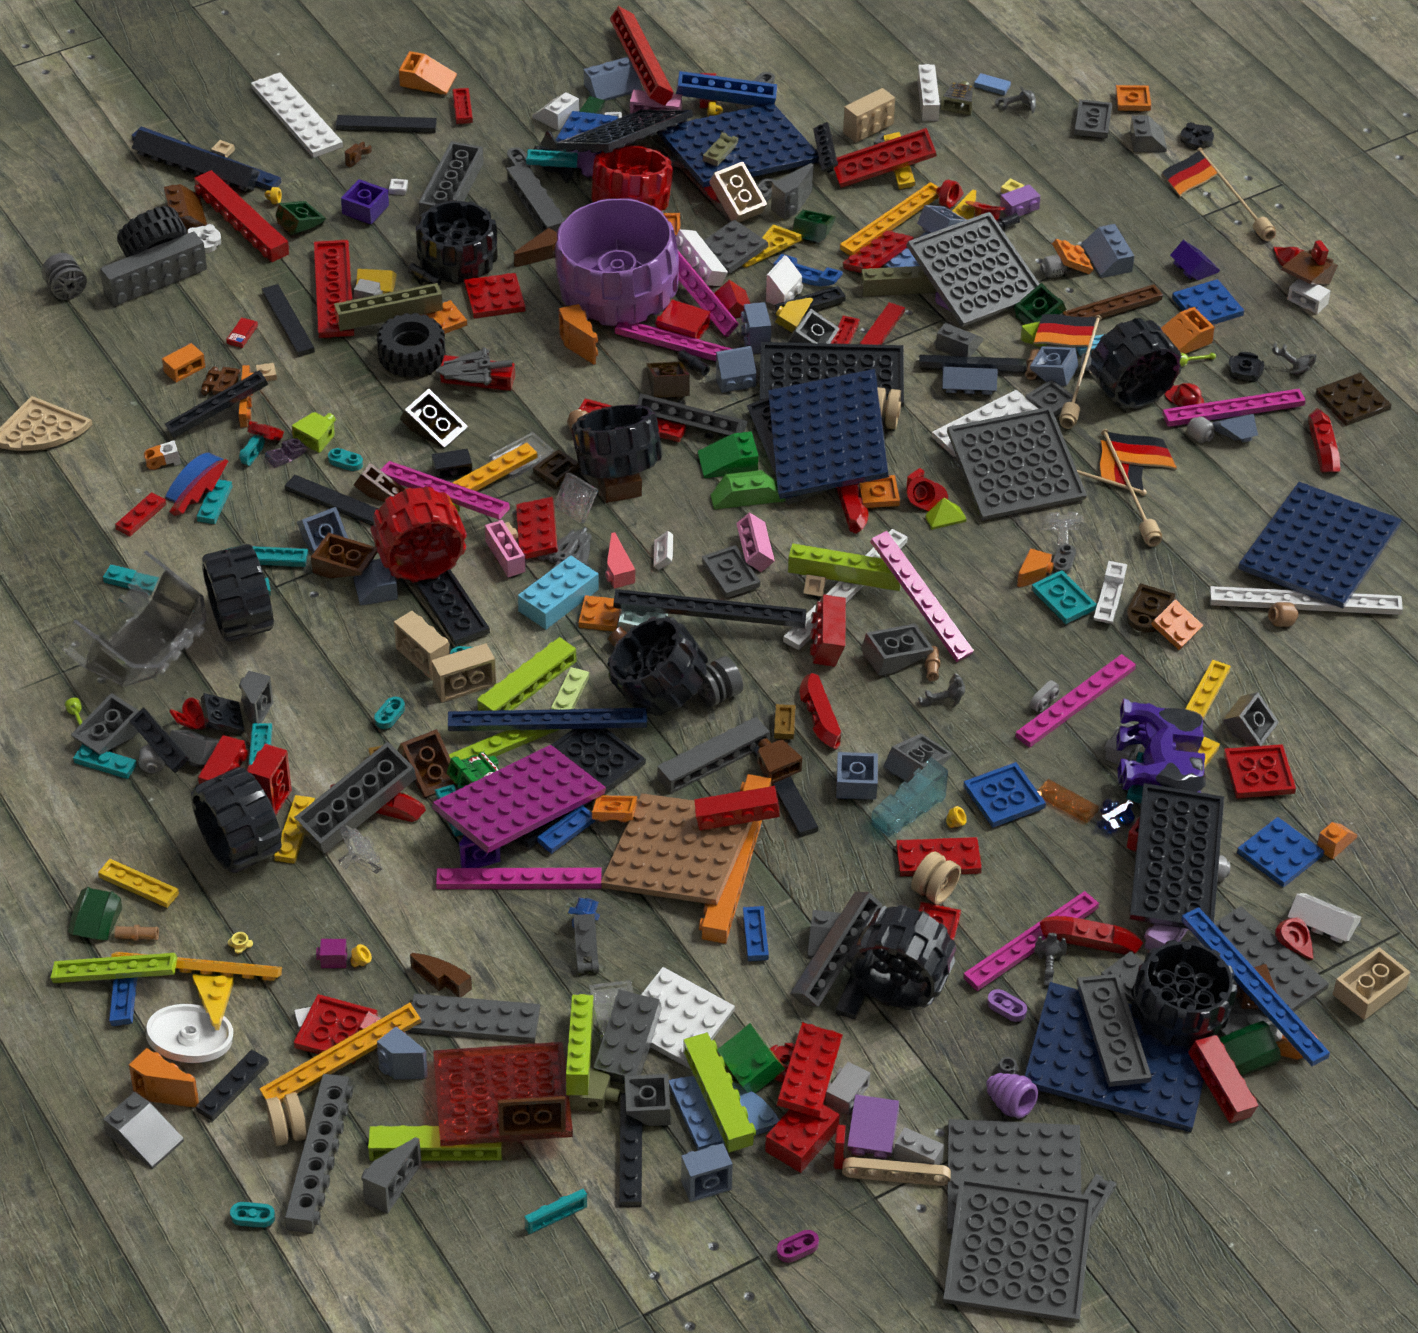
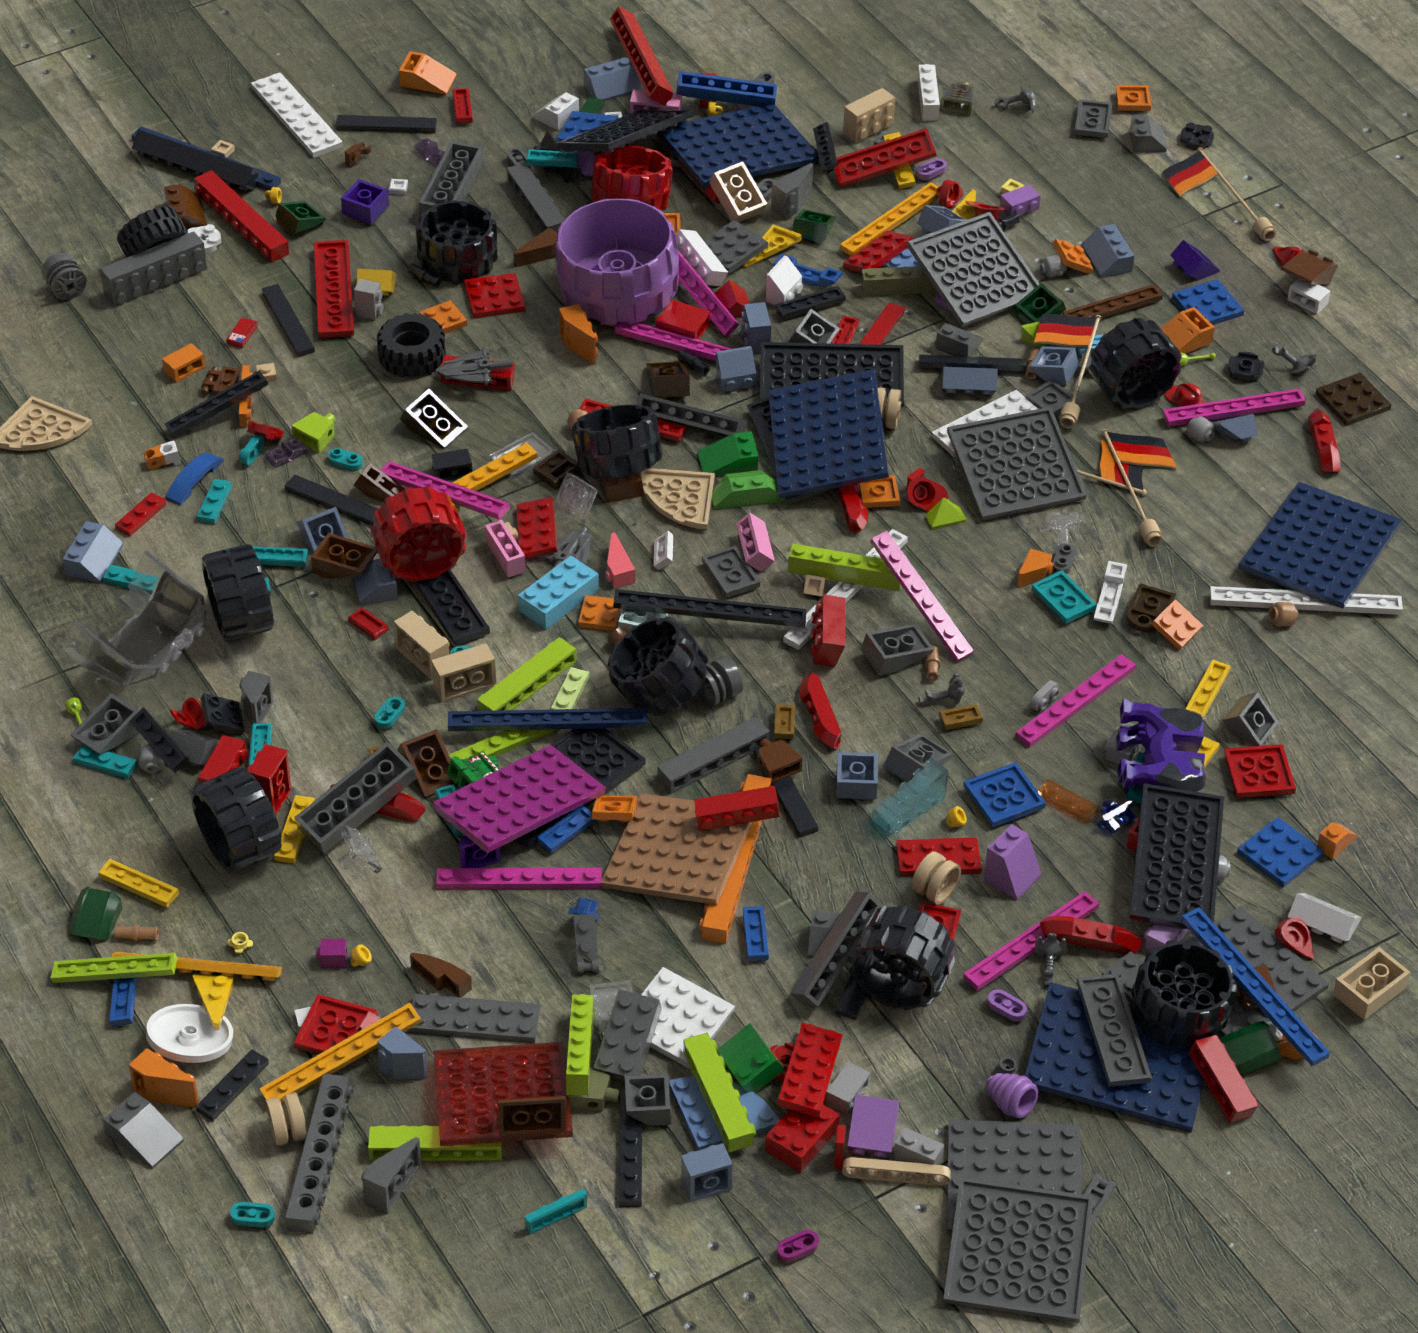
(91, 552): none -> sand blue slope
(201, 484): red slope -> none
(368, 623): none -> red tile
(386, 306): olive brick -> none
(429, 151): none -> clear purple slope
(680, 495): none -> tan plate
(720, 149): olive plate -> none
(792, 313): yellow slope -> none
(931, 169): none -> medium lavender plate
(961, 717): none -> pearl gold plate
(992, 84): medium blue tile -> none
(1012, 863): none -> medium lavender slope
(1319, 252): red plate -> none

